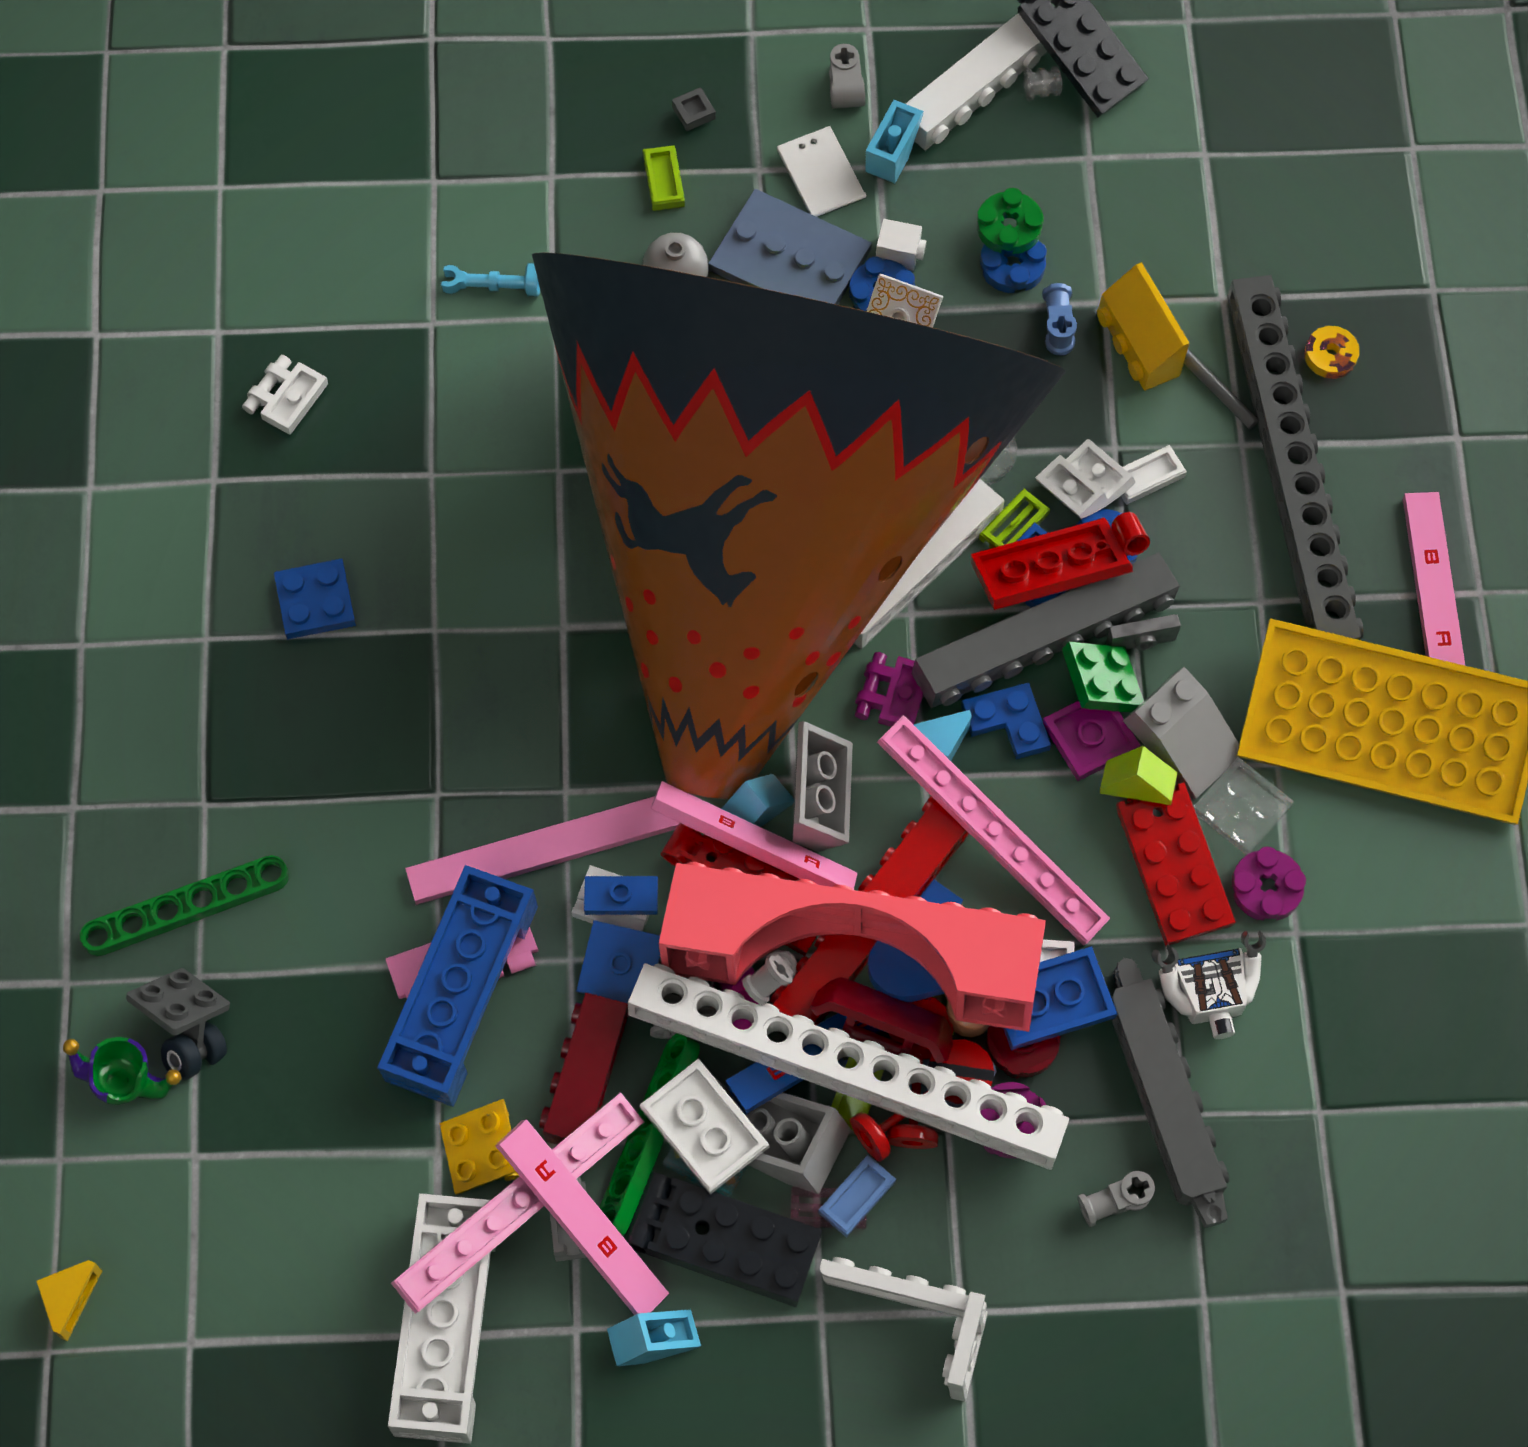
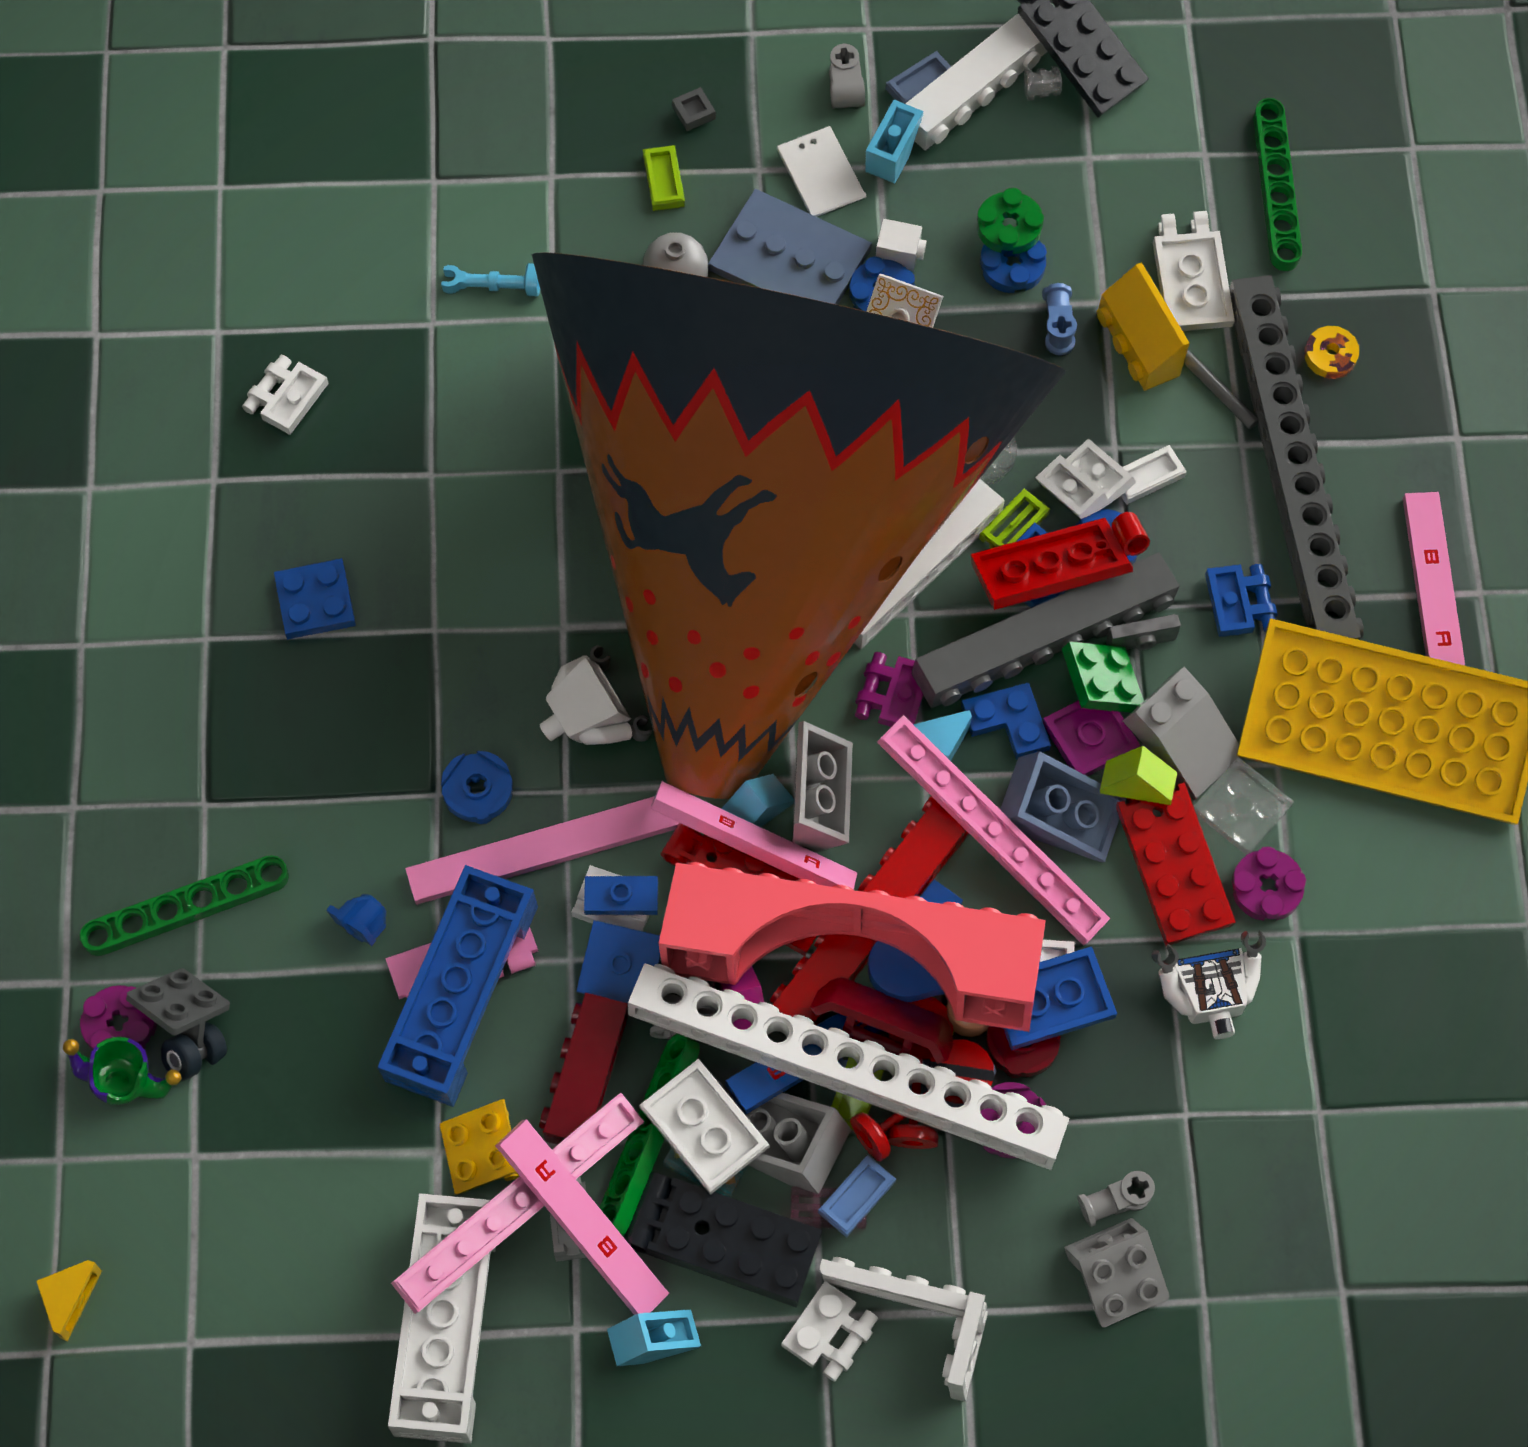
(102, 1008): none -> magenta plate
(361, 918): none -> blue piece
(478, 806): none -> blue plate
(588, 705): none -> white torso
(777, 971): light grey connector -> none
(819, 1325): none -> white plate
(917, 77): none -> sand blue tile
(1061, 806): none -> sand blue slope
(1119, 1271): none -> light grey bracket
(1167, 1095): dark grey hinge -> none
(1193, 274): none -> white tile
(1231, 602): none -> blue plate
(1277, 183): none -> green beam

